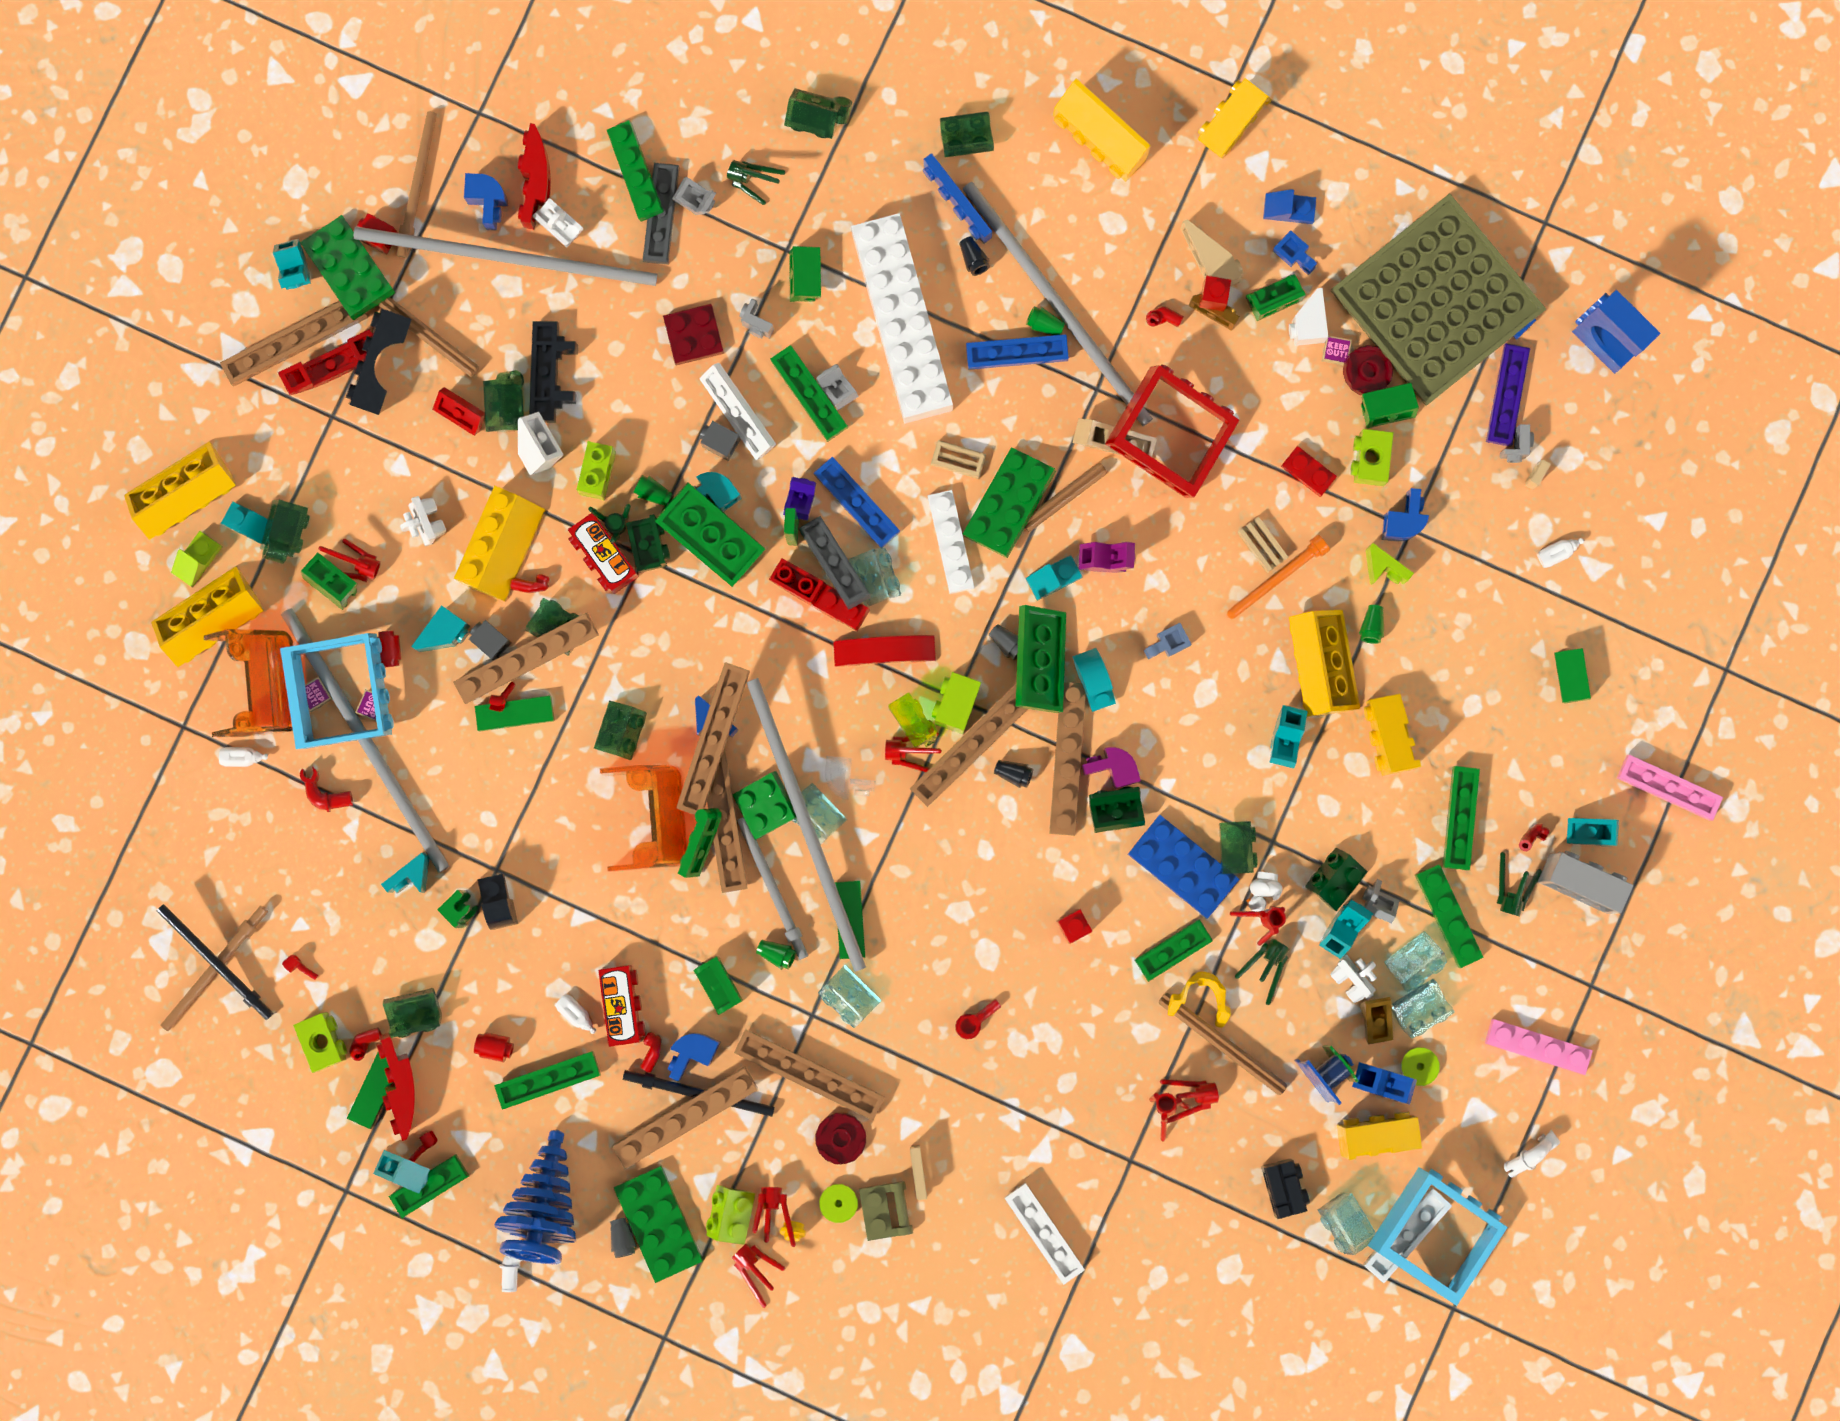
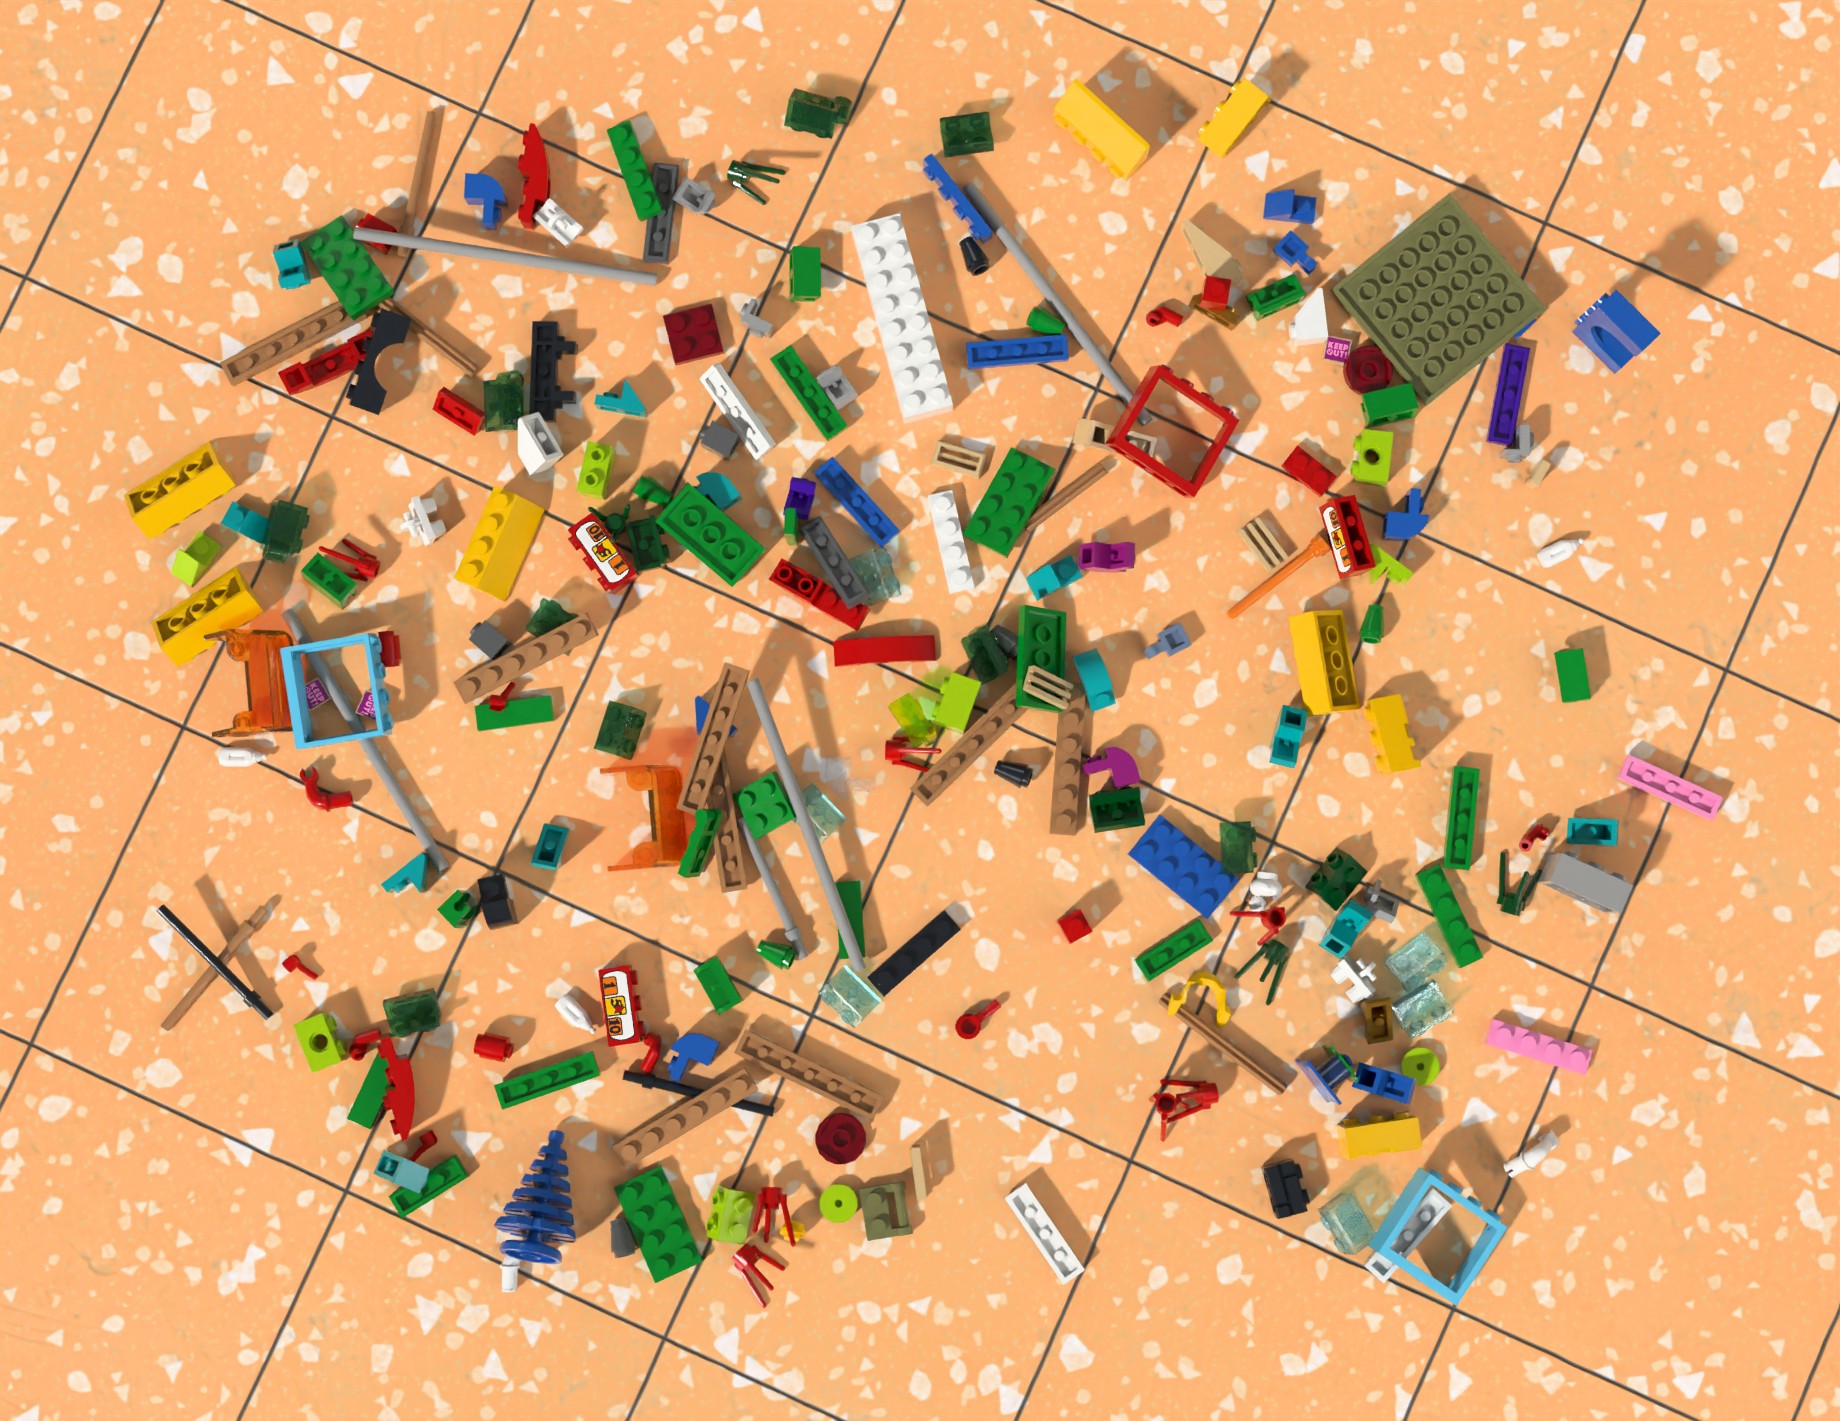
(442, 632): teal slope -> none
(527, 586): red arm -> none
(550, 847): none -> teal slope
(628, 404): none -> teal slope
(914, 953): none -> black plate
(984, 655): none -> clear green bracket
(1064, 692): none -> tan tile
(1347, 536): none -> red brick

